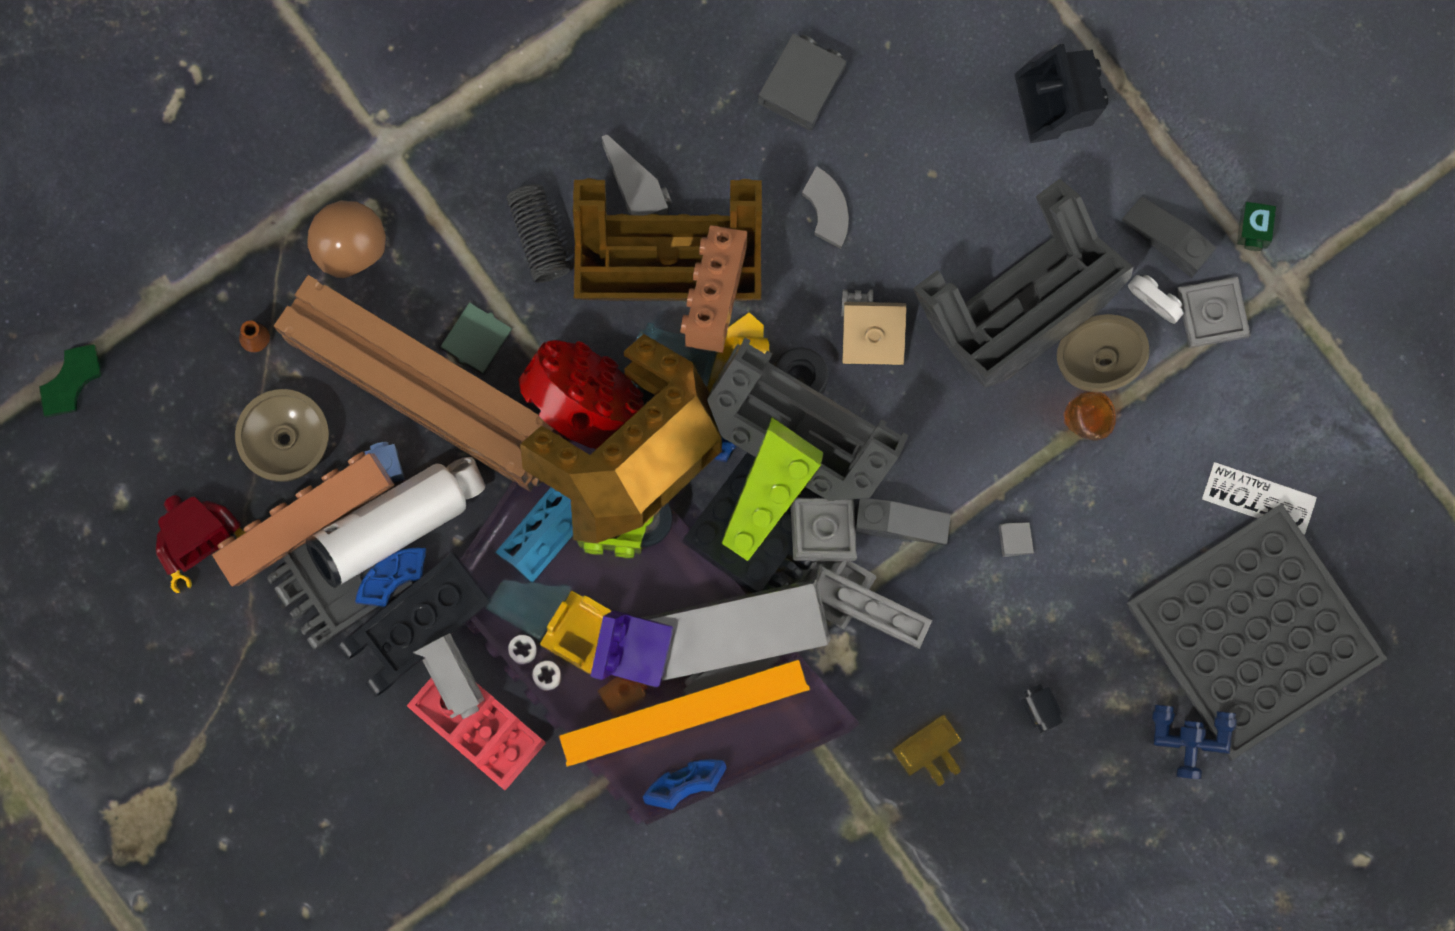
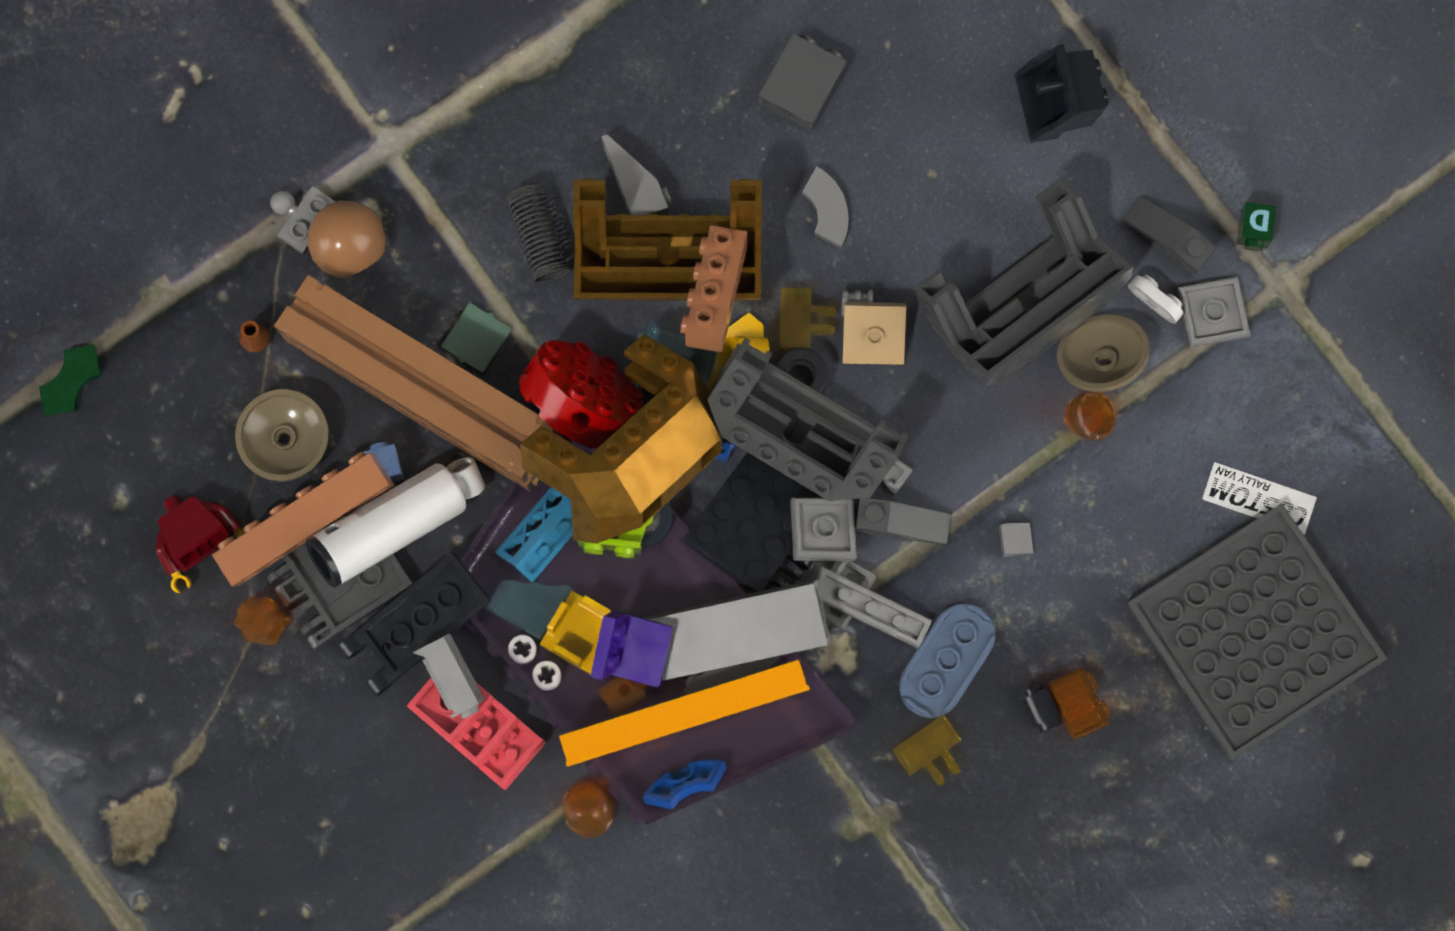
(261, 620): none -> clear orange brick
(296, 228): none -> light grey plate
(389, 575): blue tile -> none
(588, 809): none -> clear orange hat
(774, 481): lime wedge -> none
(796, 318): none -> clear yellow hinge
(896, 476): none -> light grey tile
(947, 660): none -> sand blue tile
(1079, 704): none -> clear orange brick
(1192, 737): dark blue piece -> none

